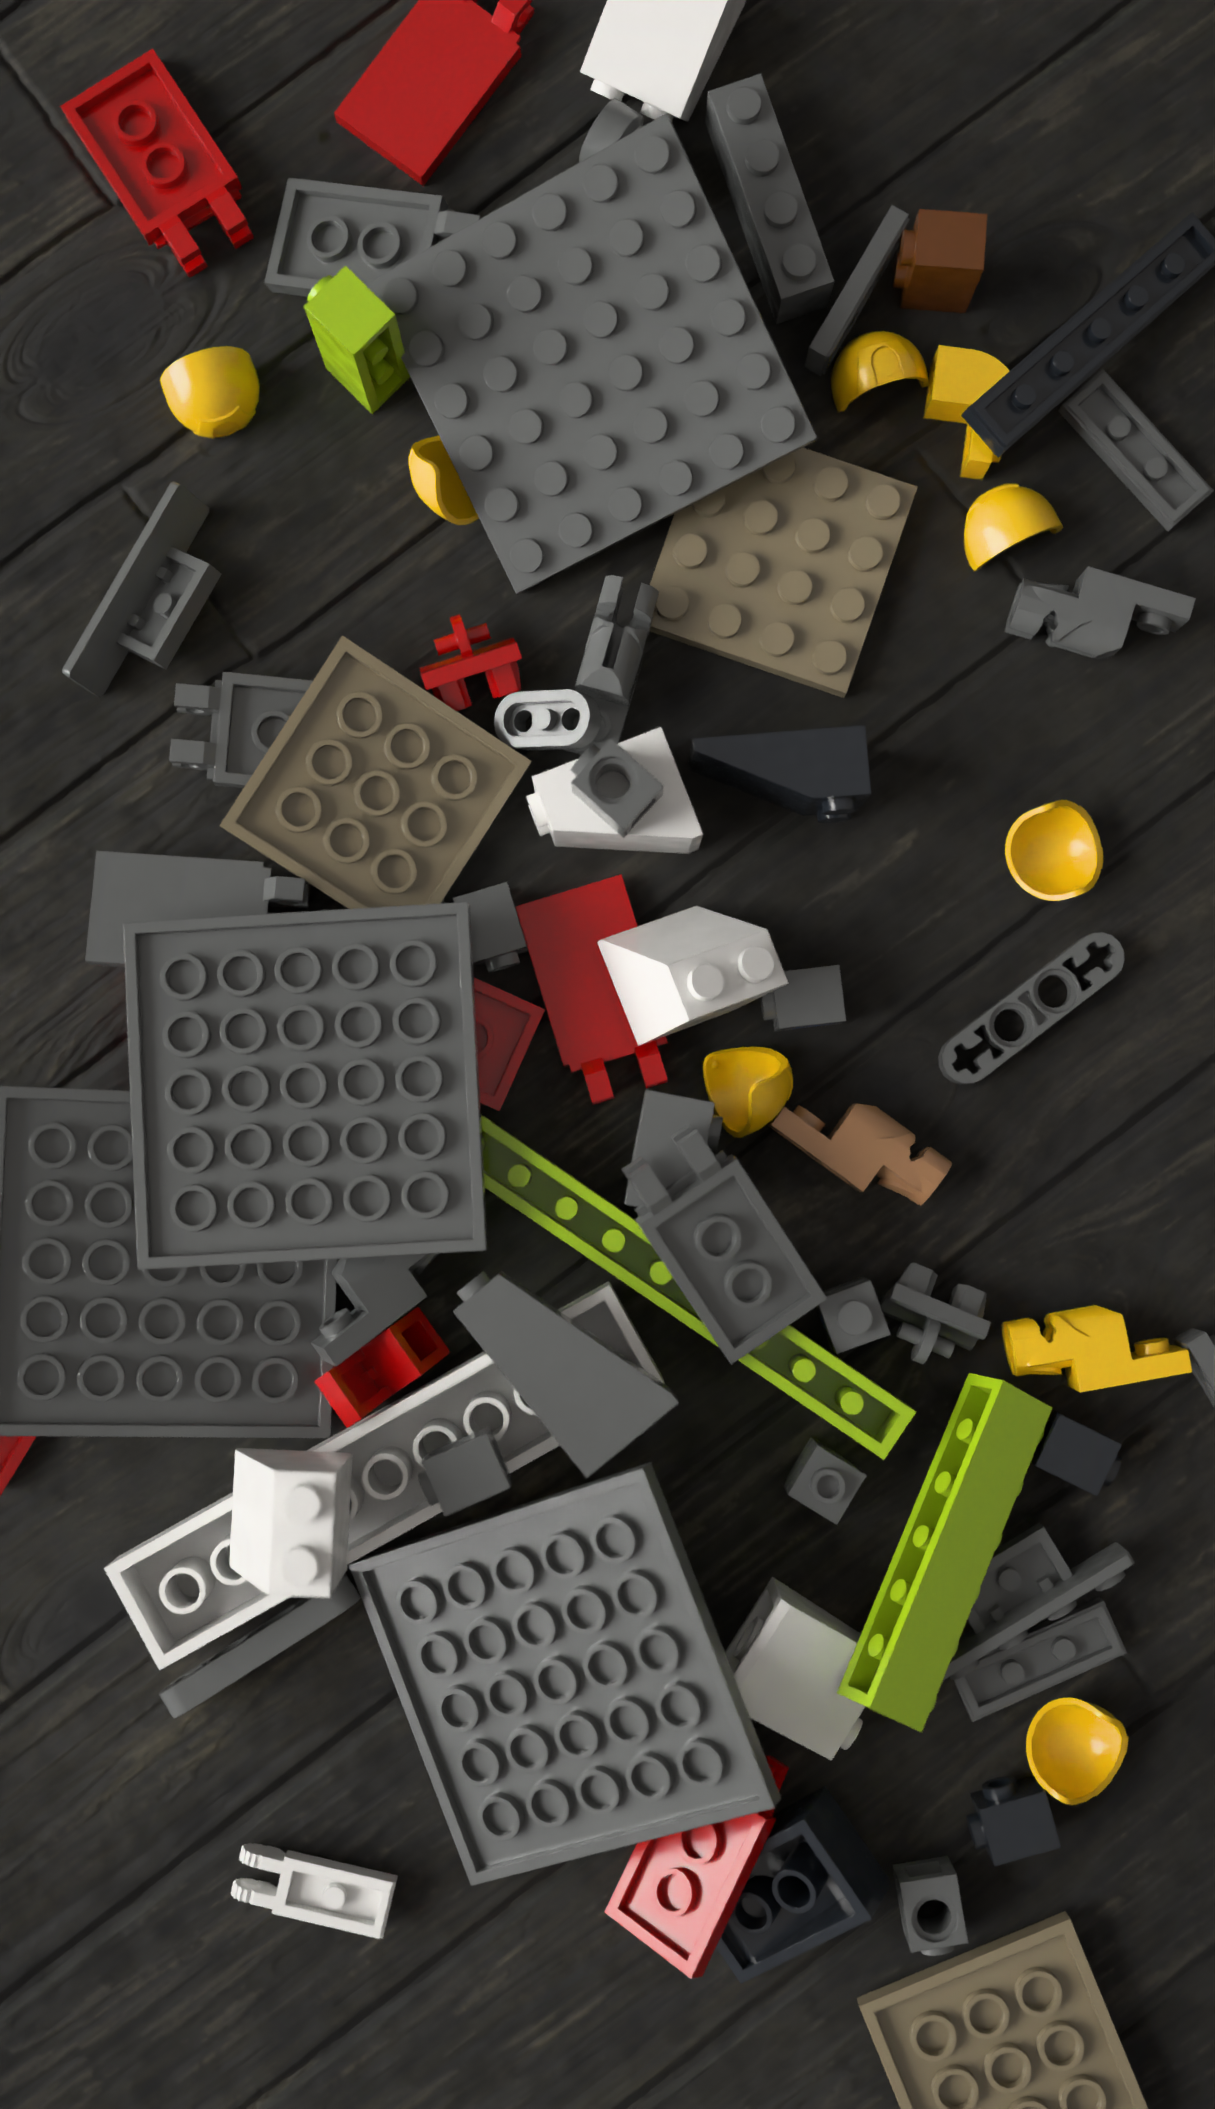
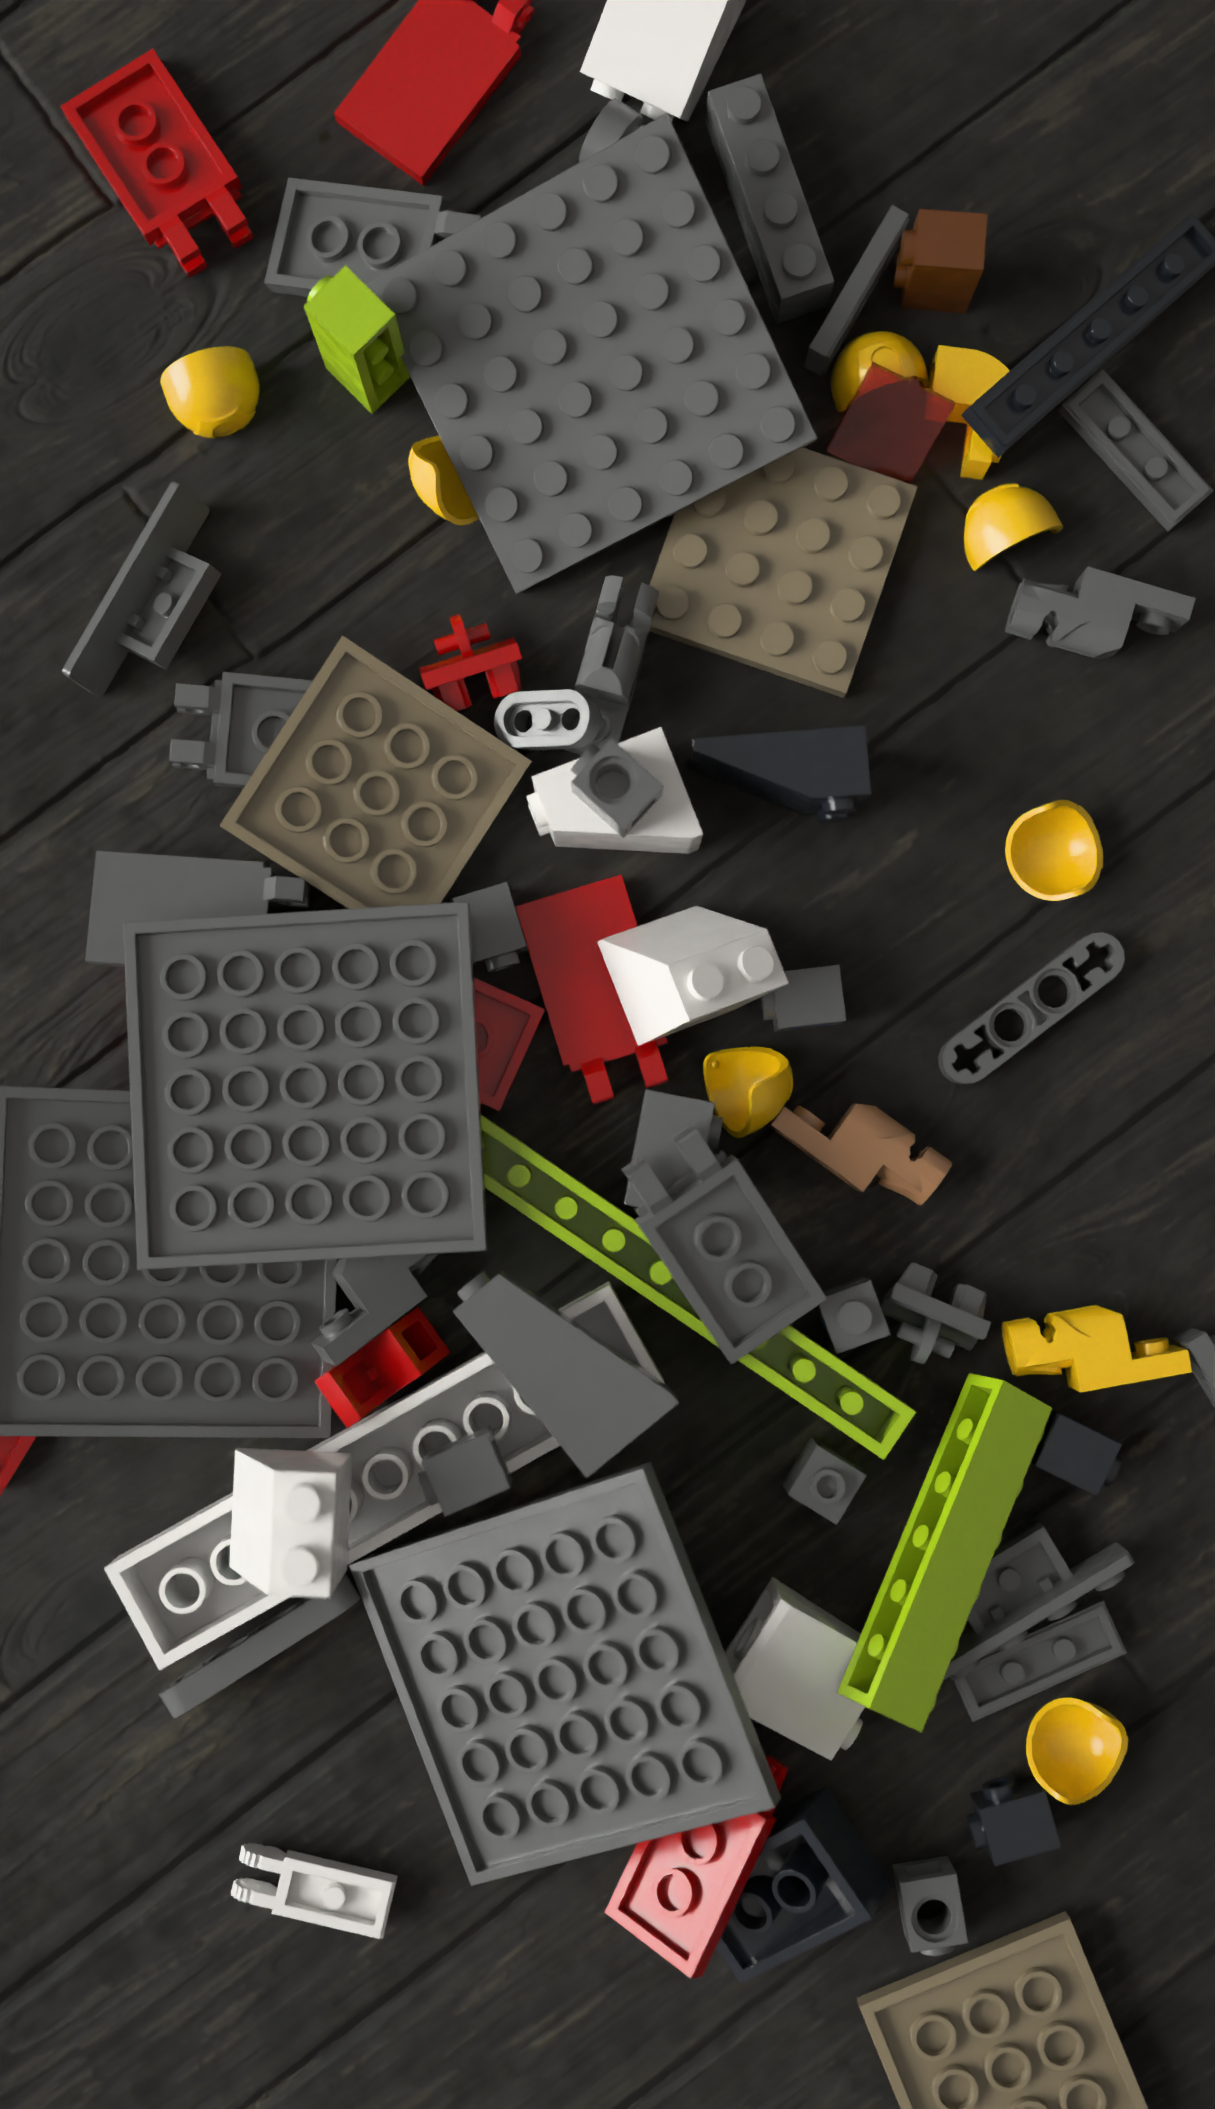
(890, 424): none -> clear red piece

